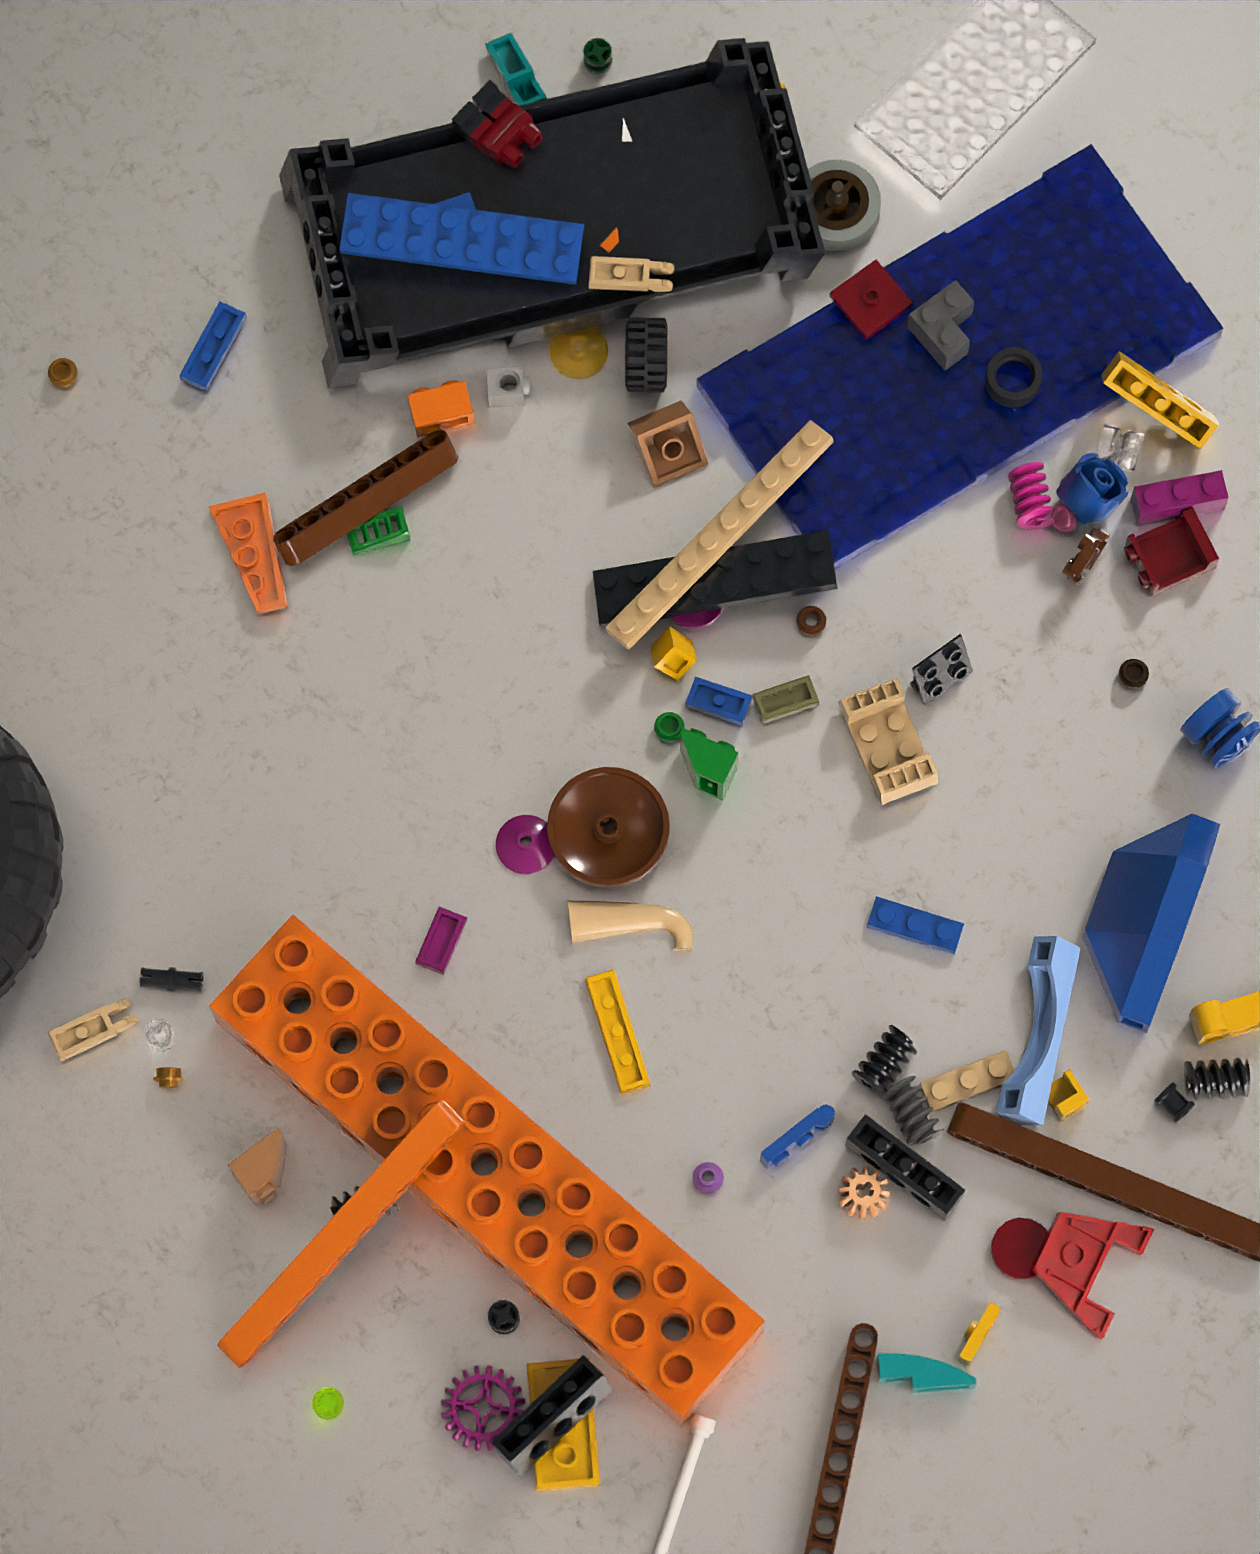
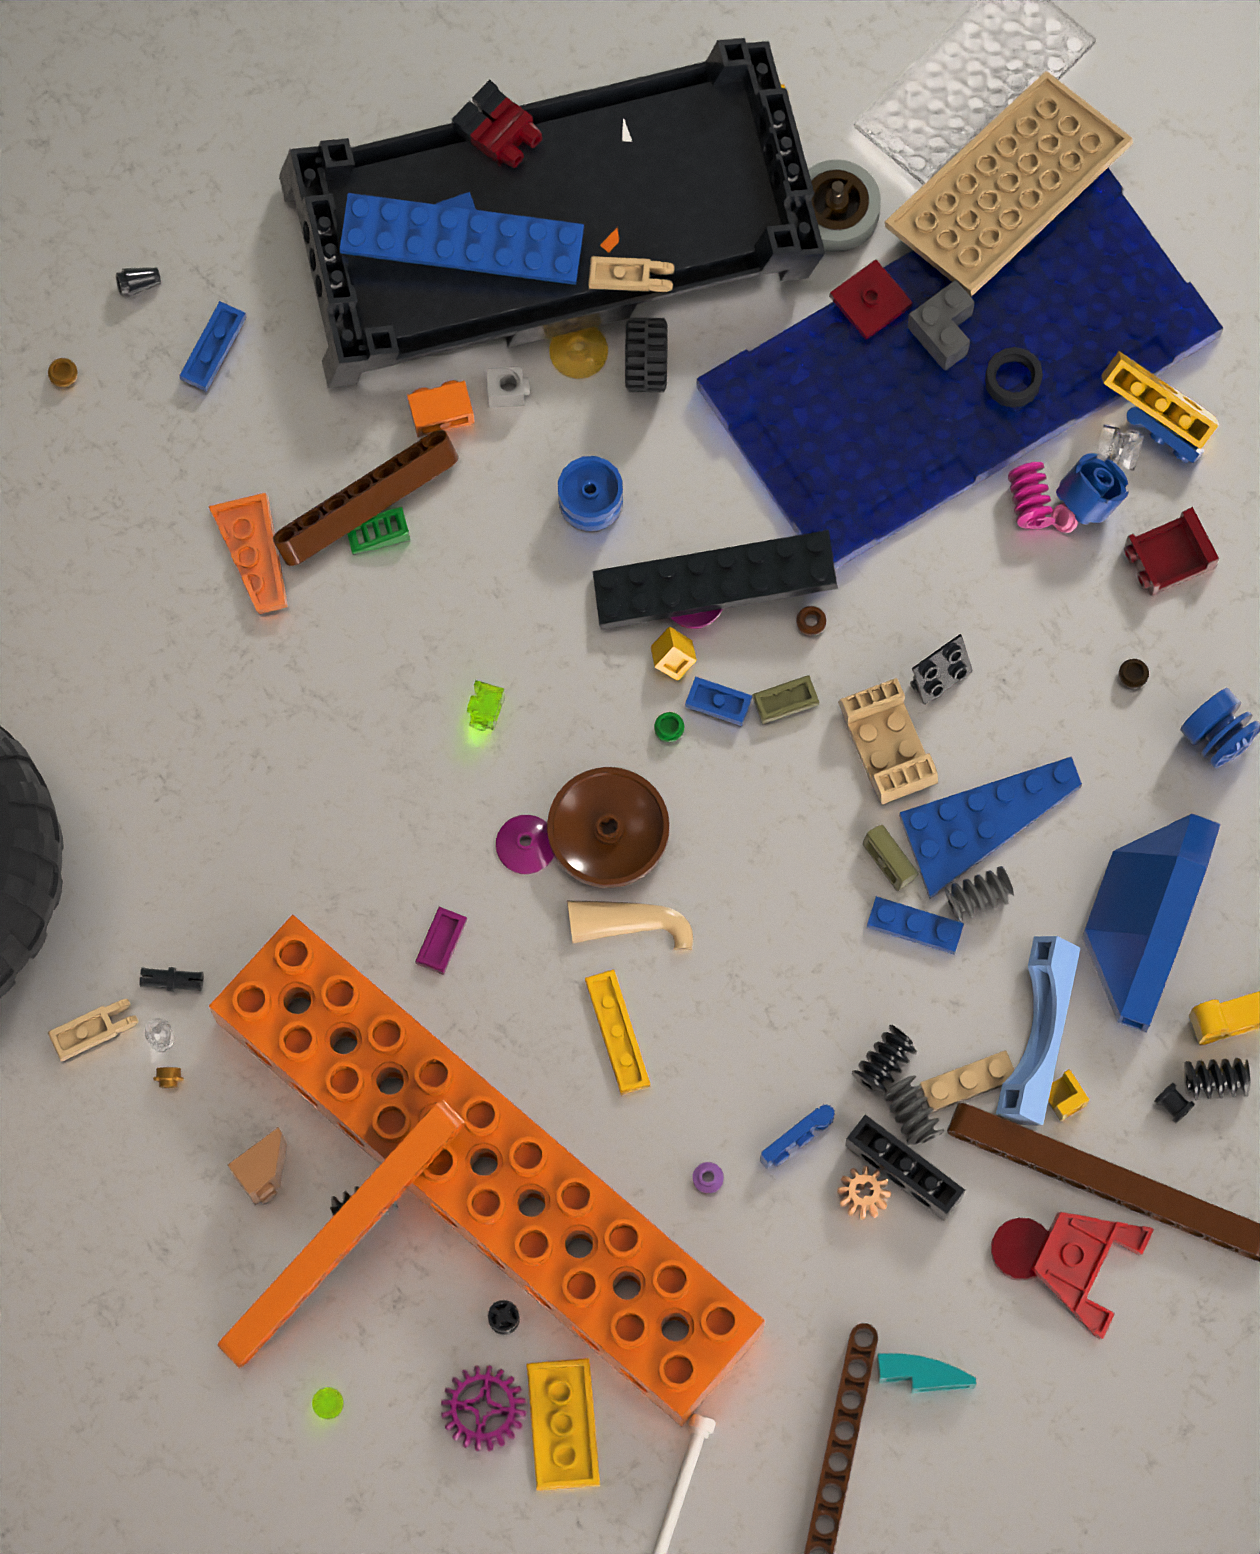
(136, 280): none -> black cone
(486, 706): none -> clear neon green brick
(514, 70): teal slope -> none
(551, 1416): black brick -> none
(590, 493): none -> blue wheel
(602, 51): dark green wheel -> none
(668, 443): medium nougat slope -> none
(708, 762): green slope -> none
(719, 535): tan plate -> none
(889, 857): none -> olive brick
(971, 825): none -> blue wing
(977, 1332): yellow plate -> none
(979, 893): none -> dark grey piece
(1008, 183): none -> tan plate
(1091, 548): reddish brown plate -> none
(1162, 434): none -> blue plate
(1169, 498): magenta brick -> none

